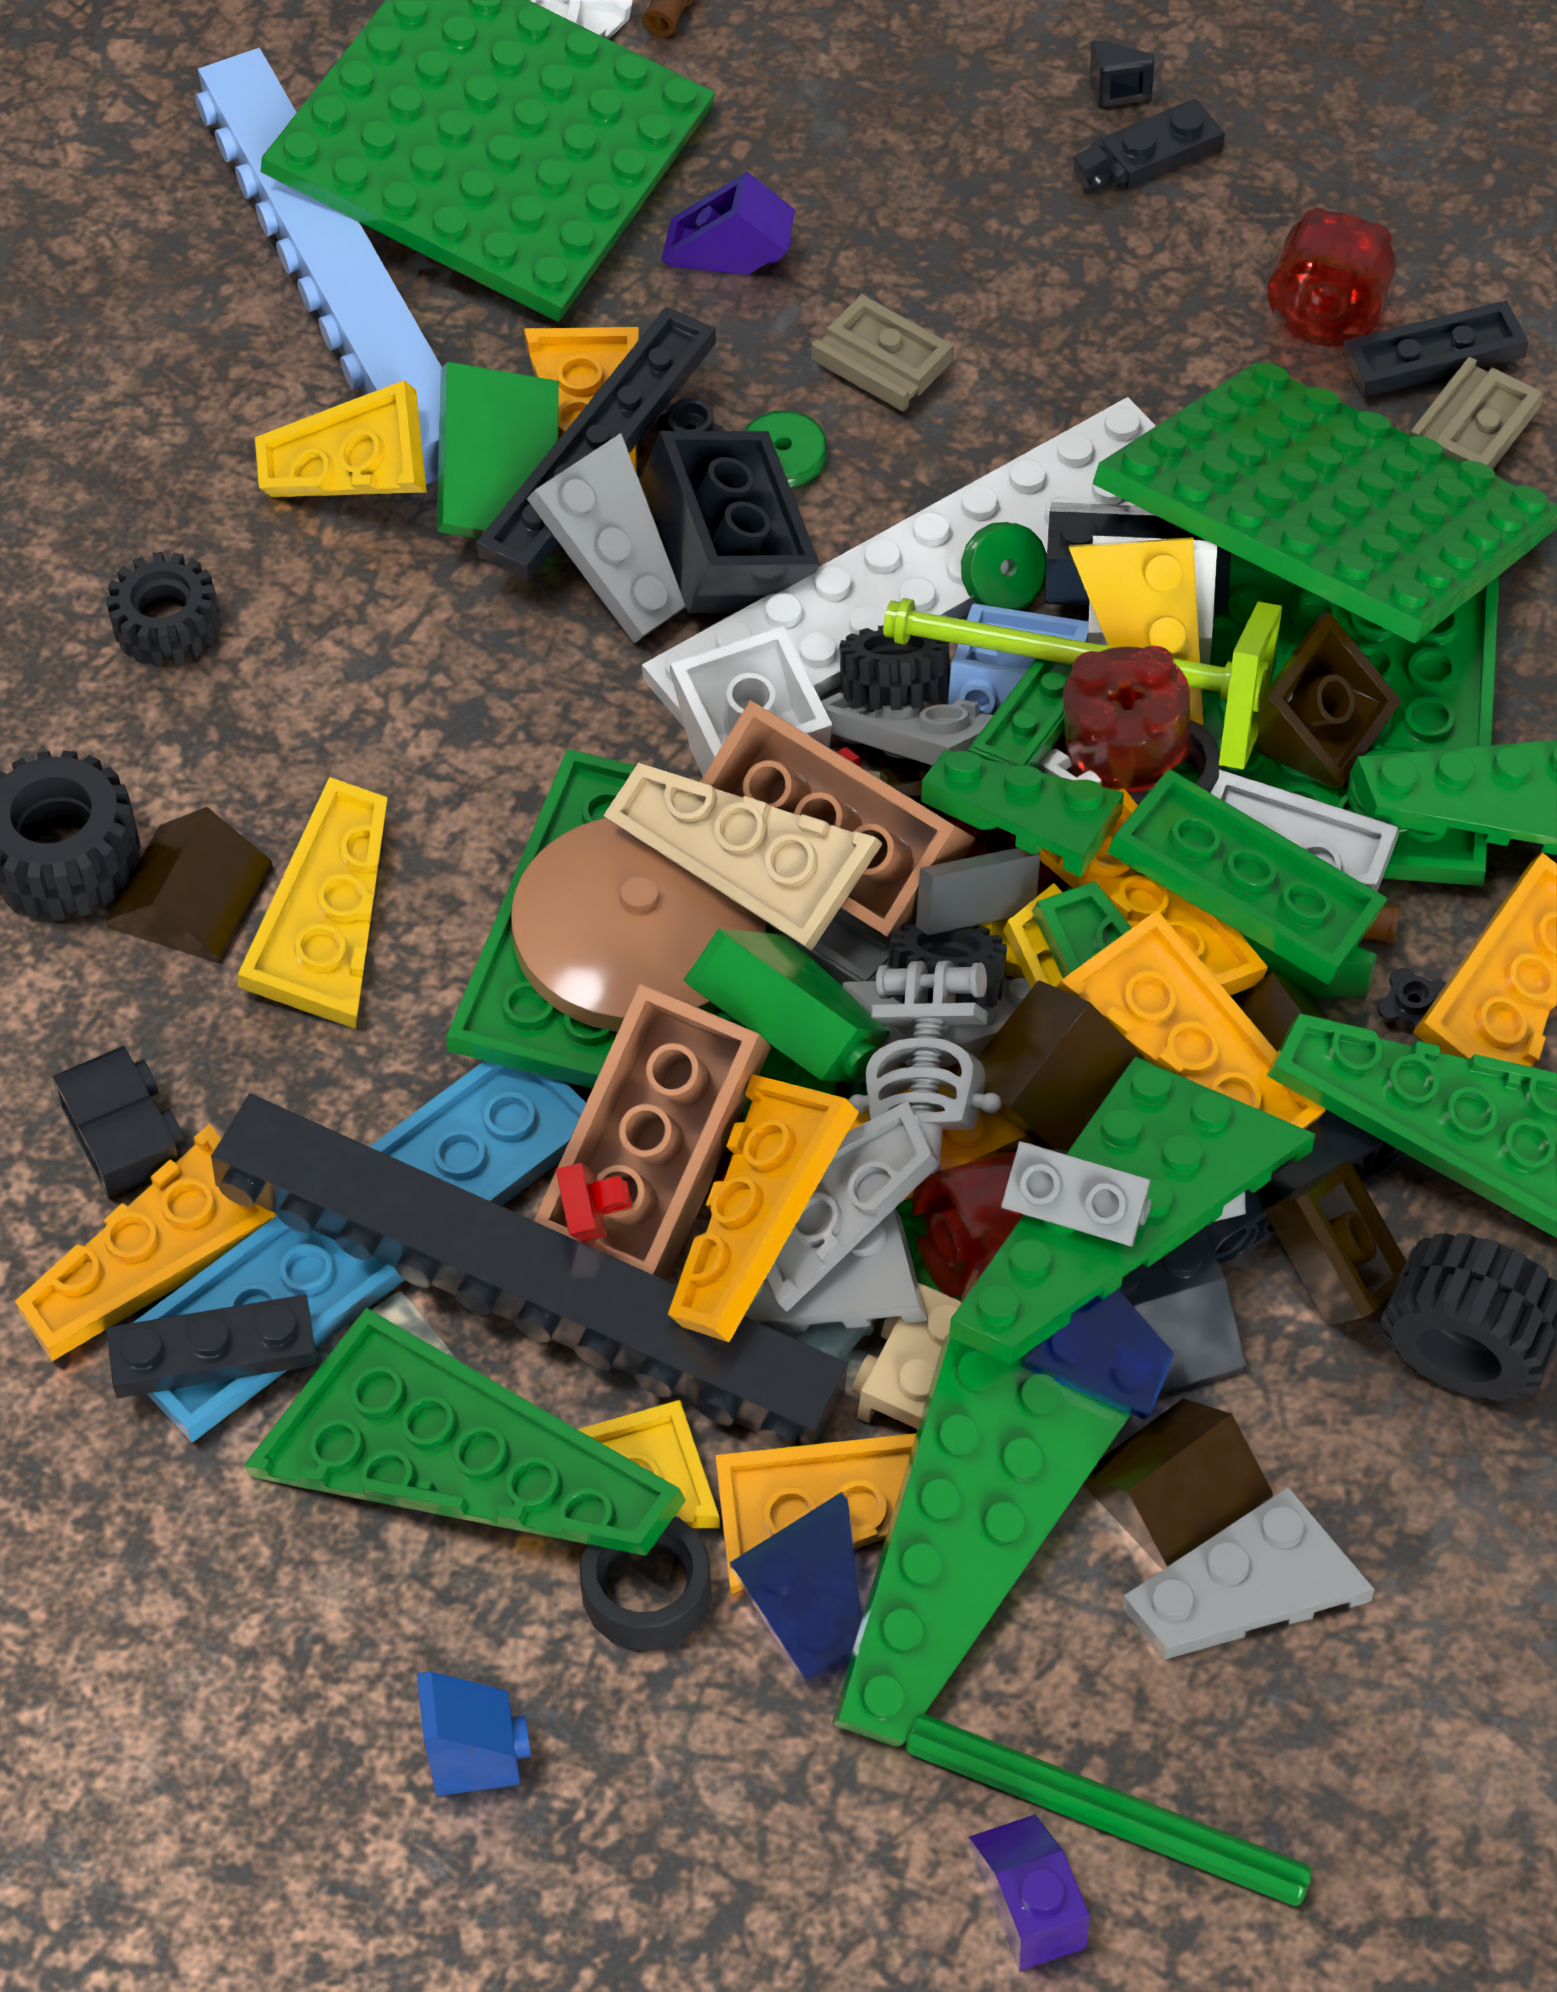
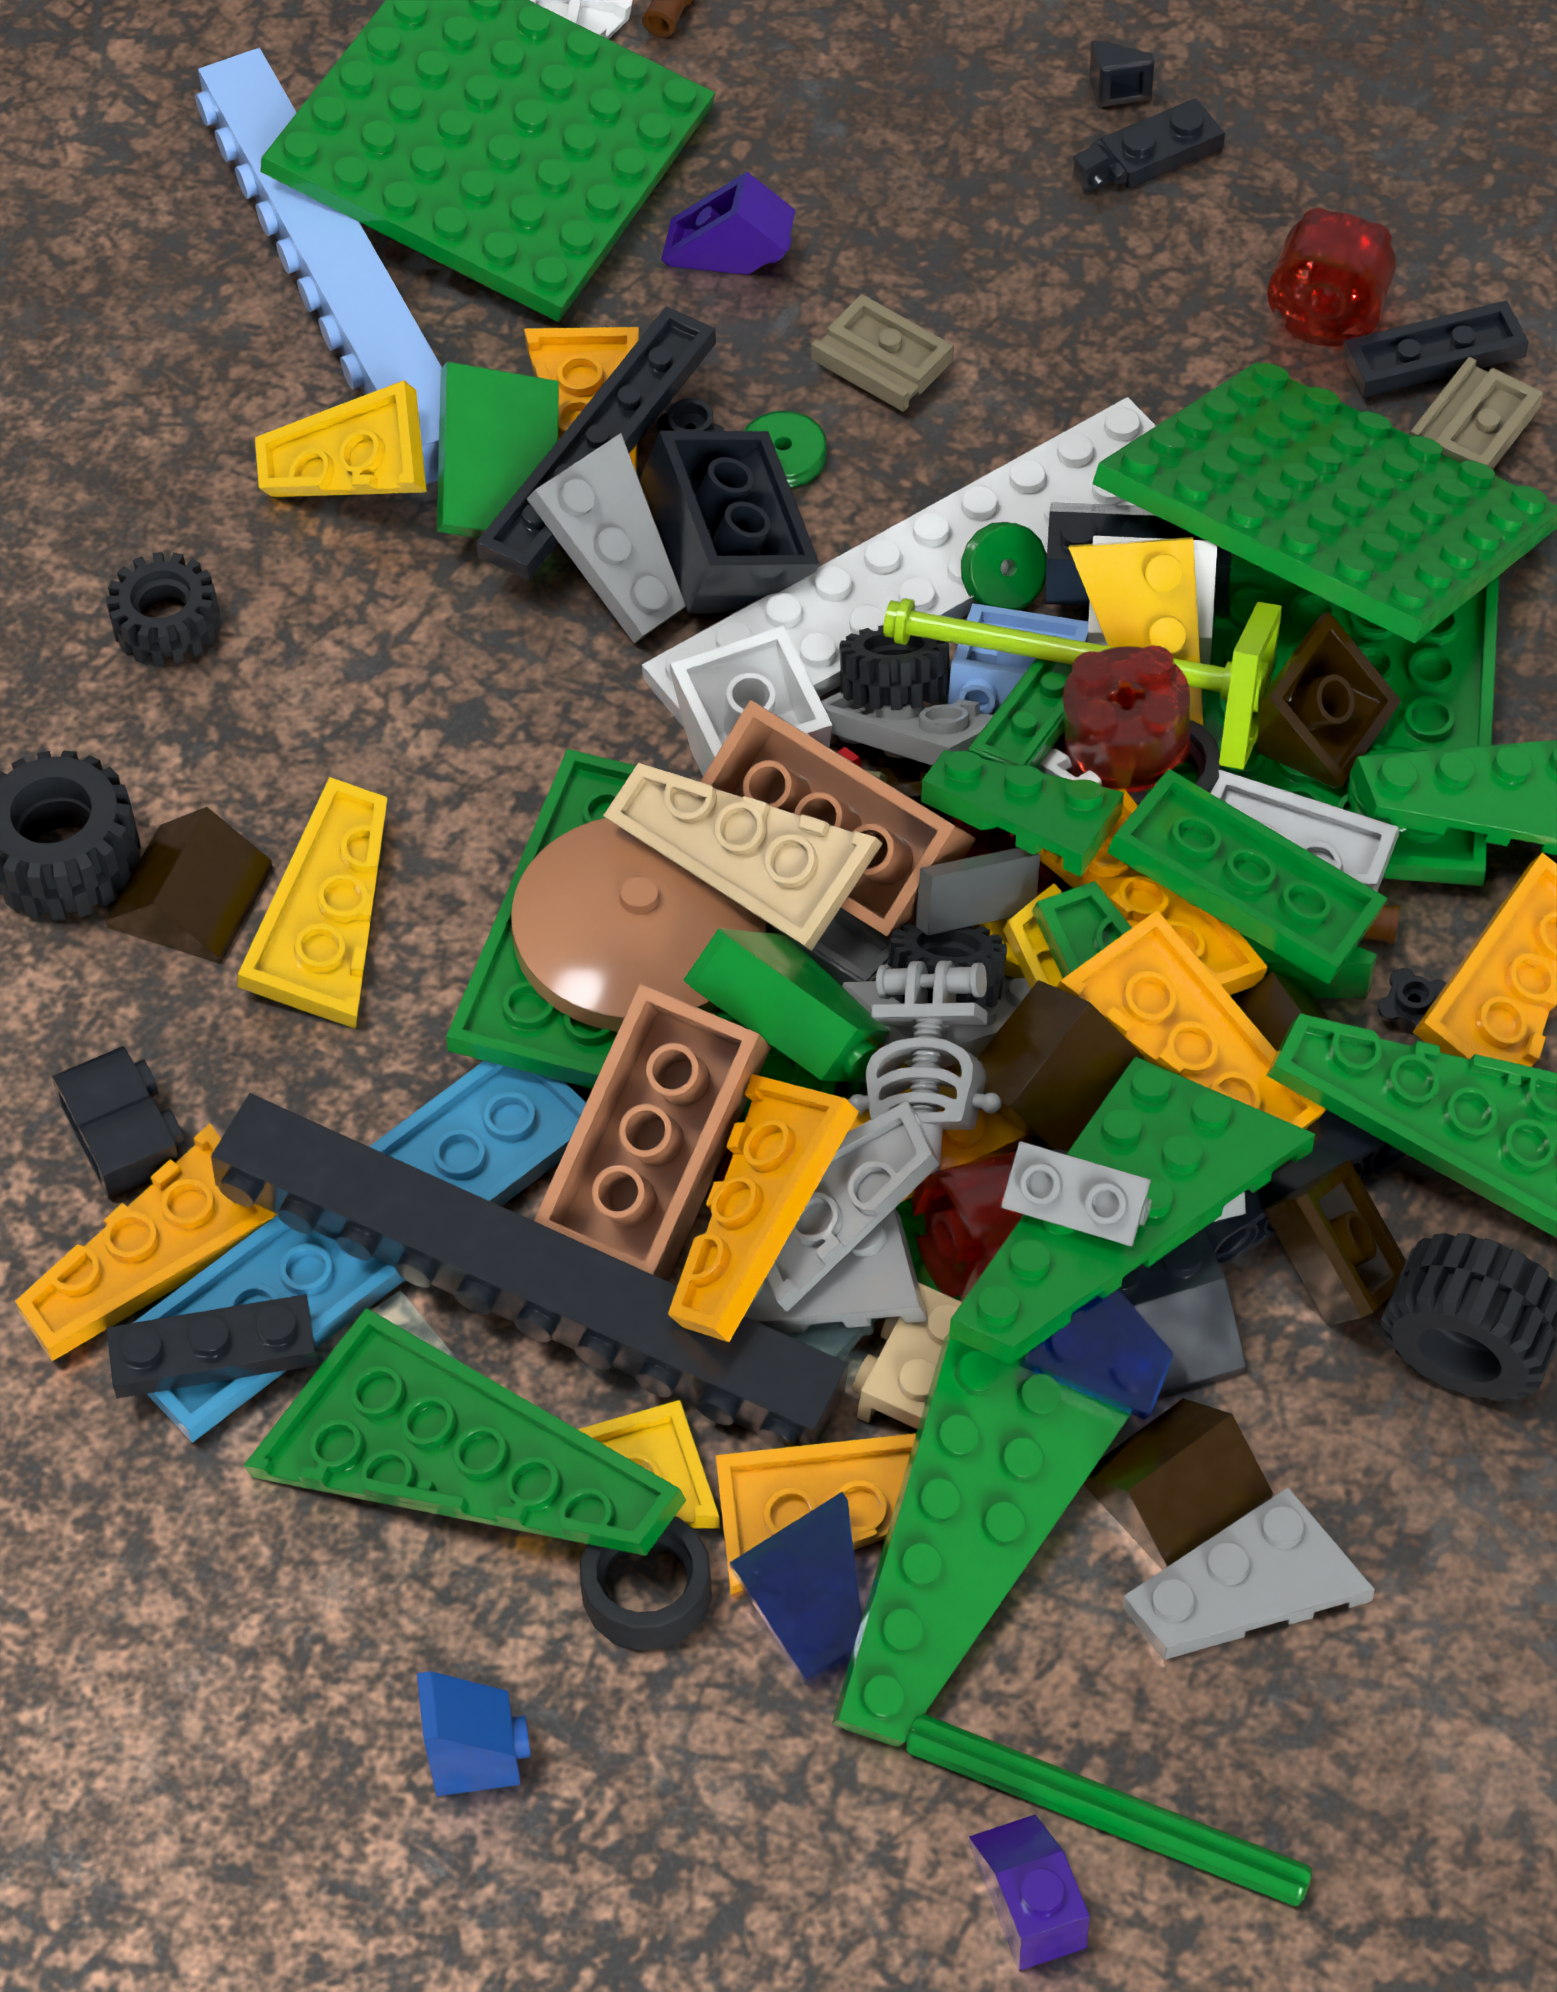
(589, 1200): red tile -> none

